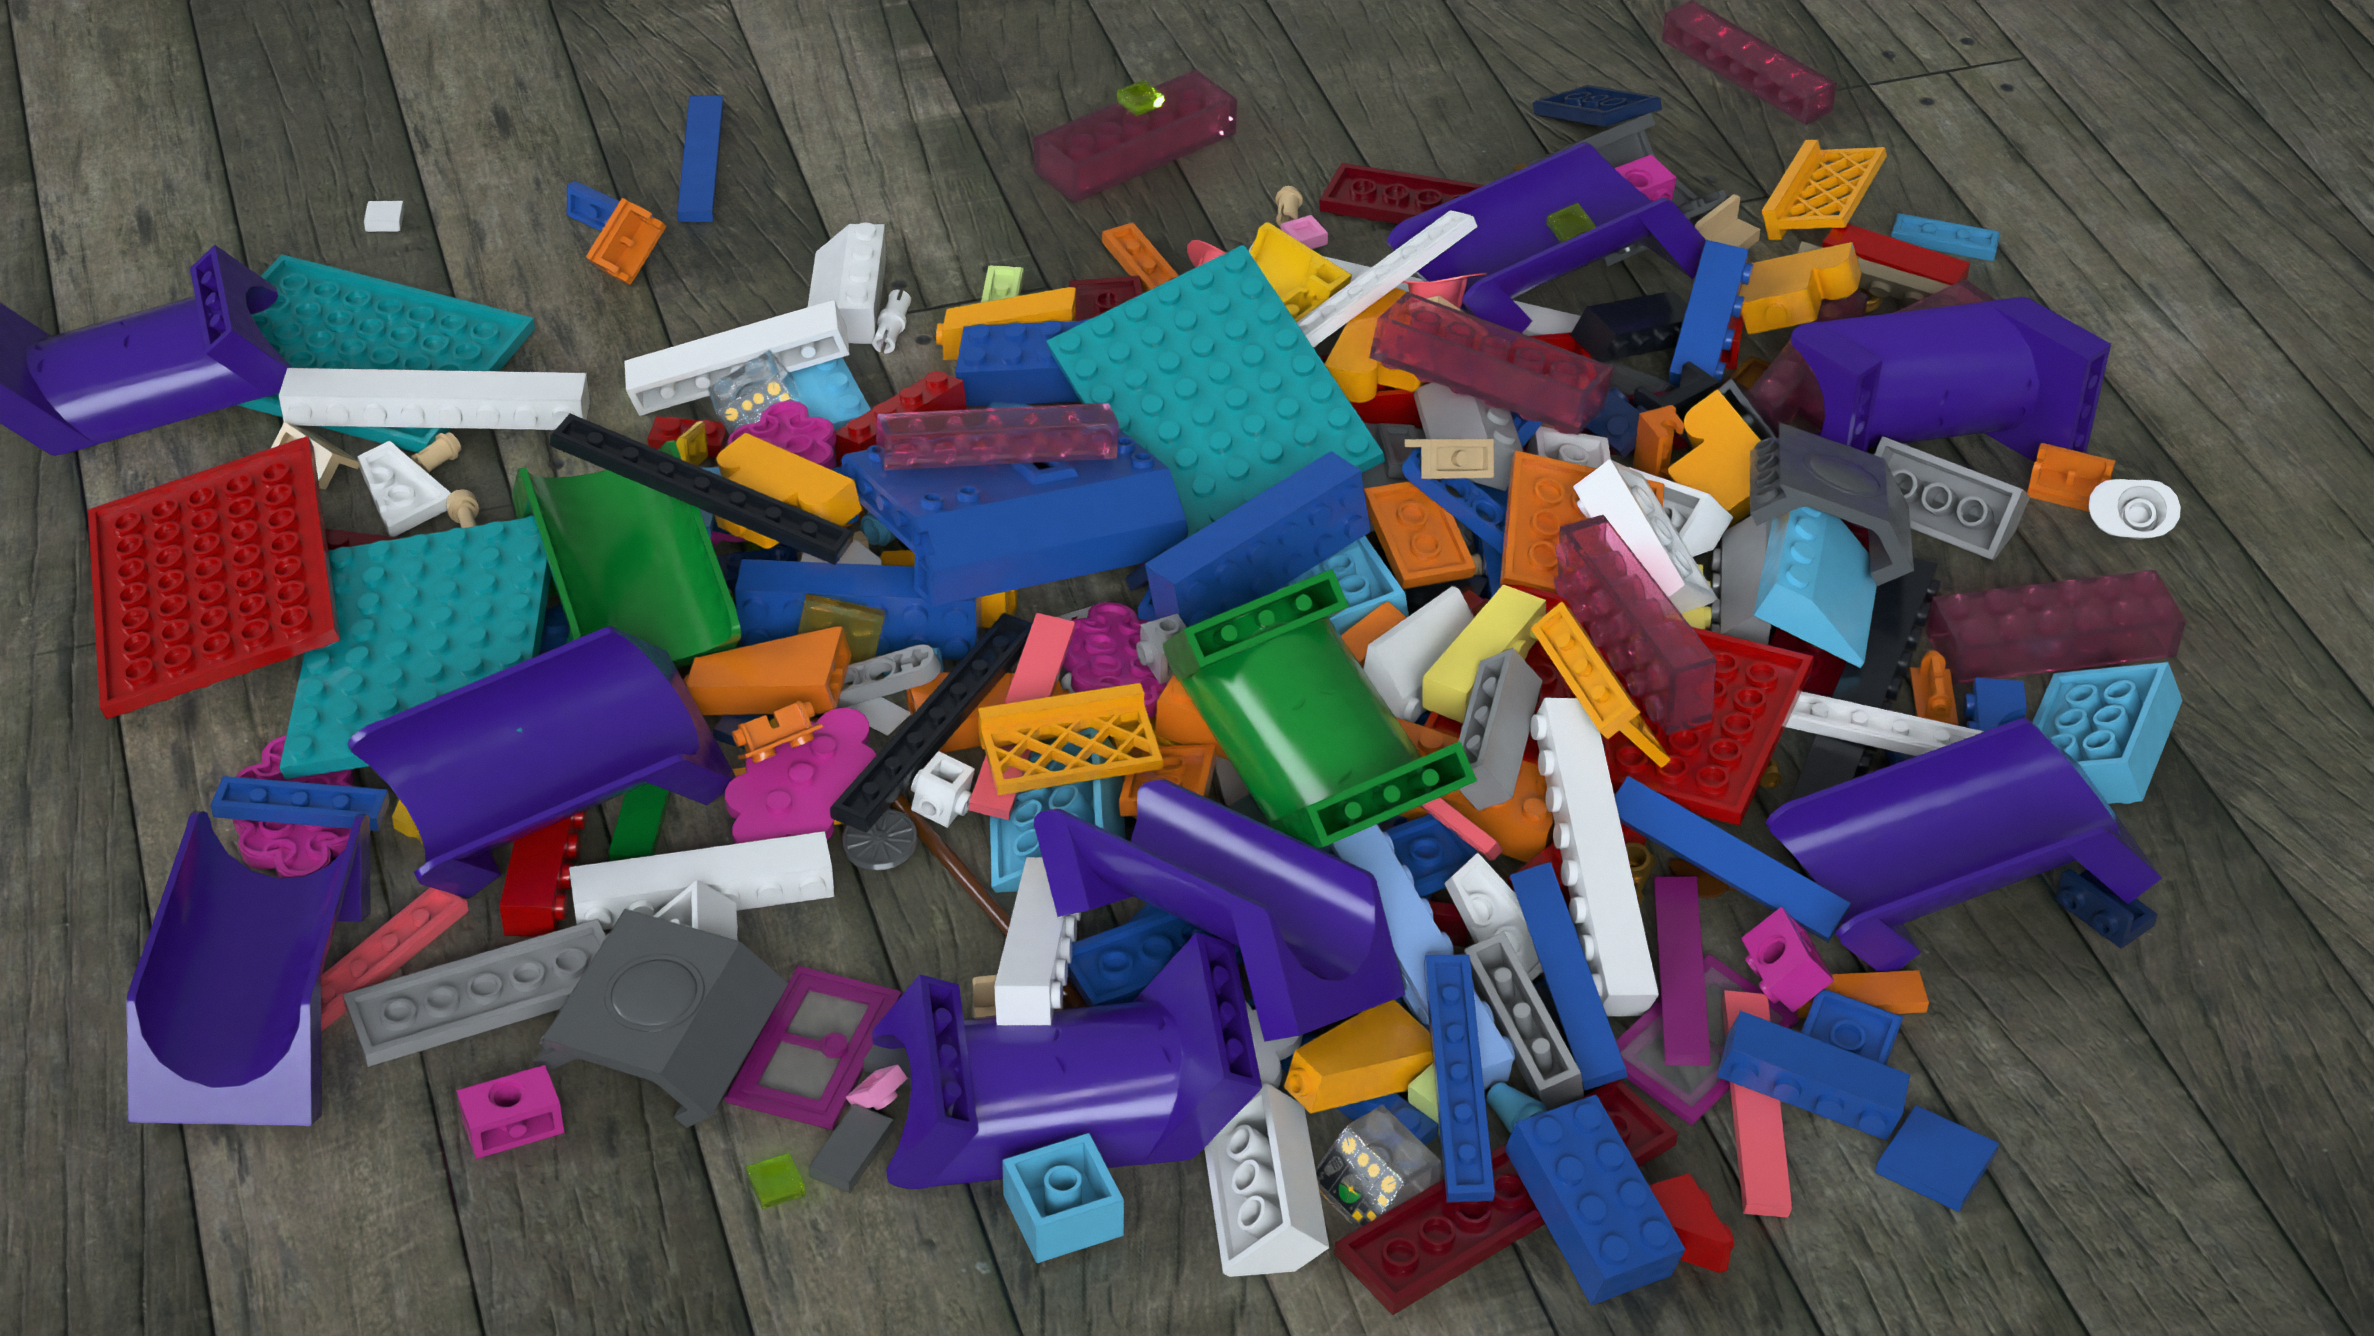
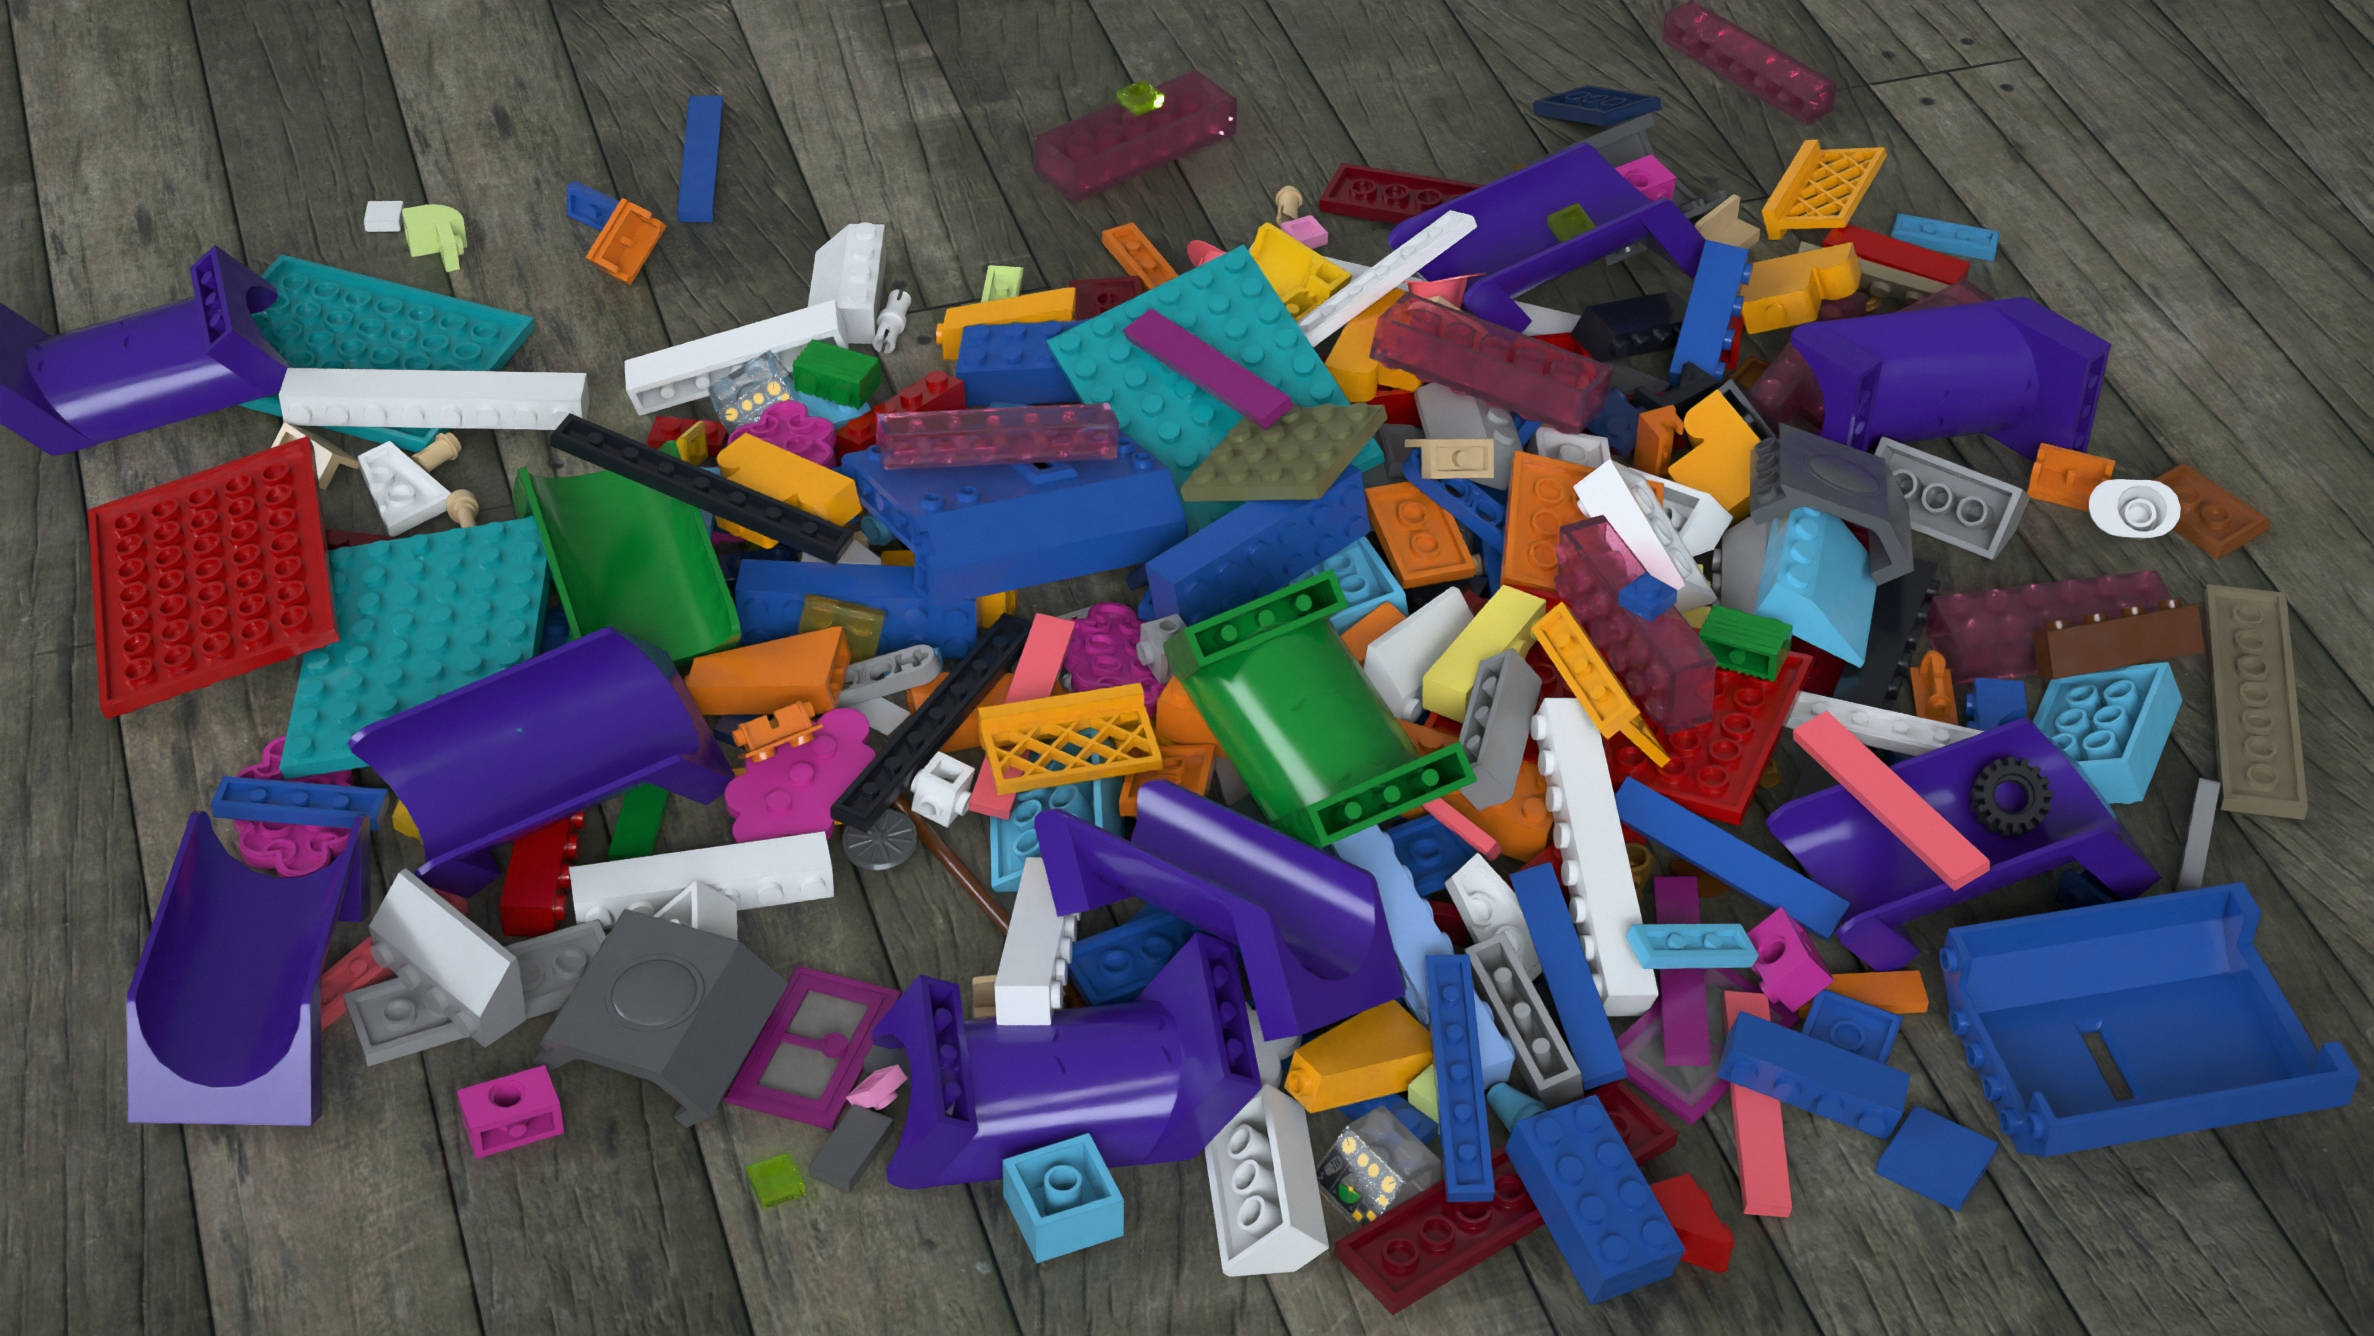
(435, 230): none -> yellowish green brick
(448, 960): none -> light grey slope
(836, 374): none -> green brick
(1208, 369): none -> magenta tile
(1289, 459): none -> olive plate
(1647, 597): none -> blue plate
(1691, 946): none -> medium azure plate
(1747, 642): none -> green brick
(1891, 801): none -> coral tile
(2028, 779): none -> black tyre
(2117, 640): none -> reddish brown brick
(2172, 998): none -> blue panel
(2198, 835): none -> light grey beam
(2211, 514): none -> dark orange tile
(2254, 702): none -> dark tan plate

